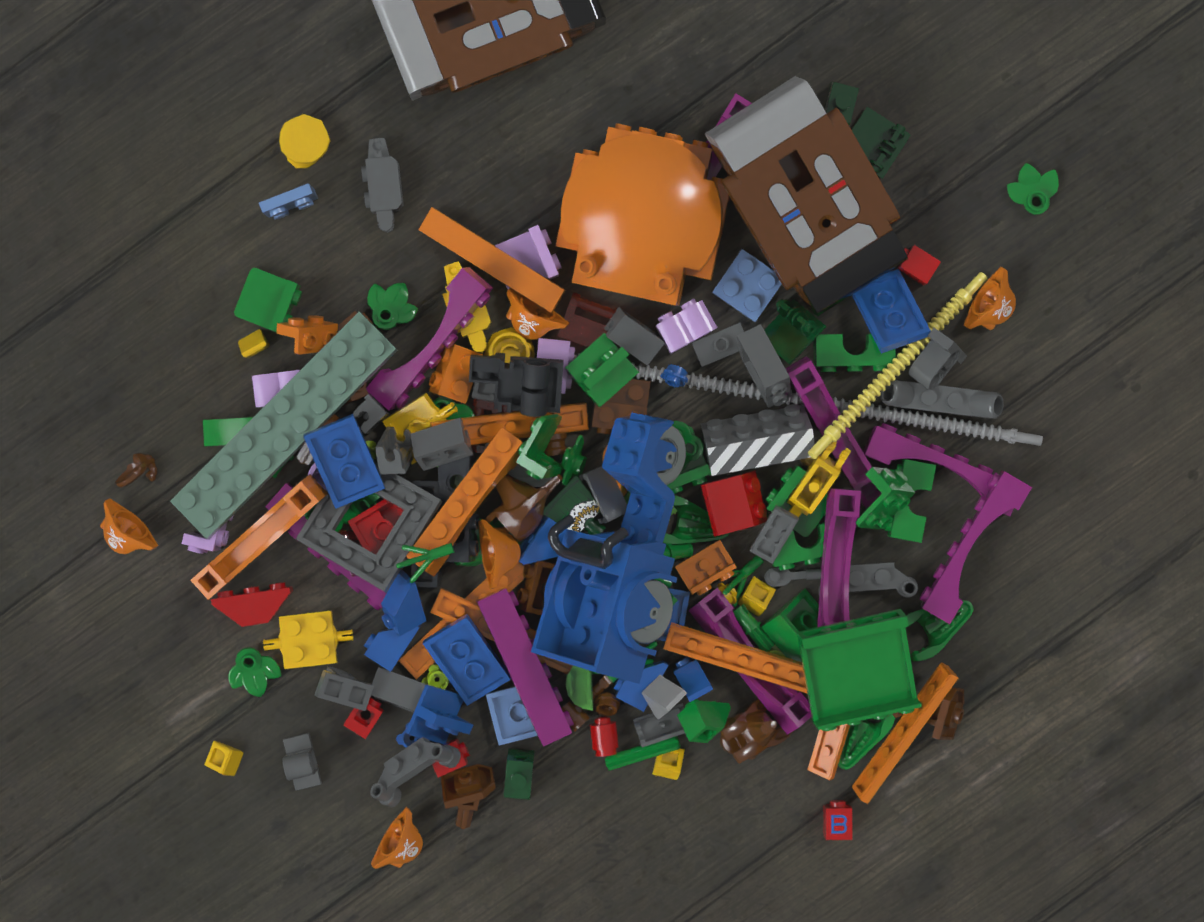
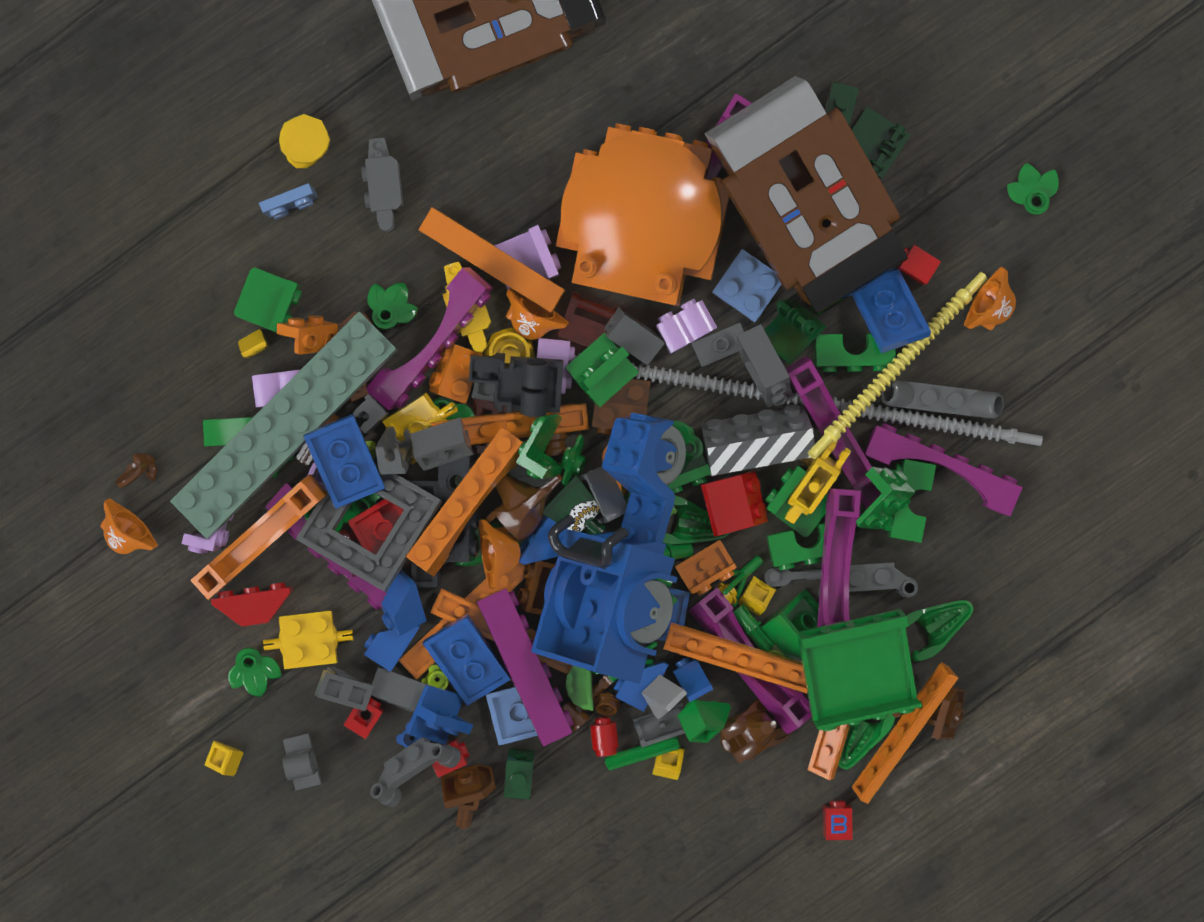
(400, 842): orange hat -> none
(428, 556): green plant -> none
(675, 376): blue plate -> none
(774, 534): dark grey plate -> none
(936, 360): dark grey tile -> none
(1004, 495): magenta arch -> none

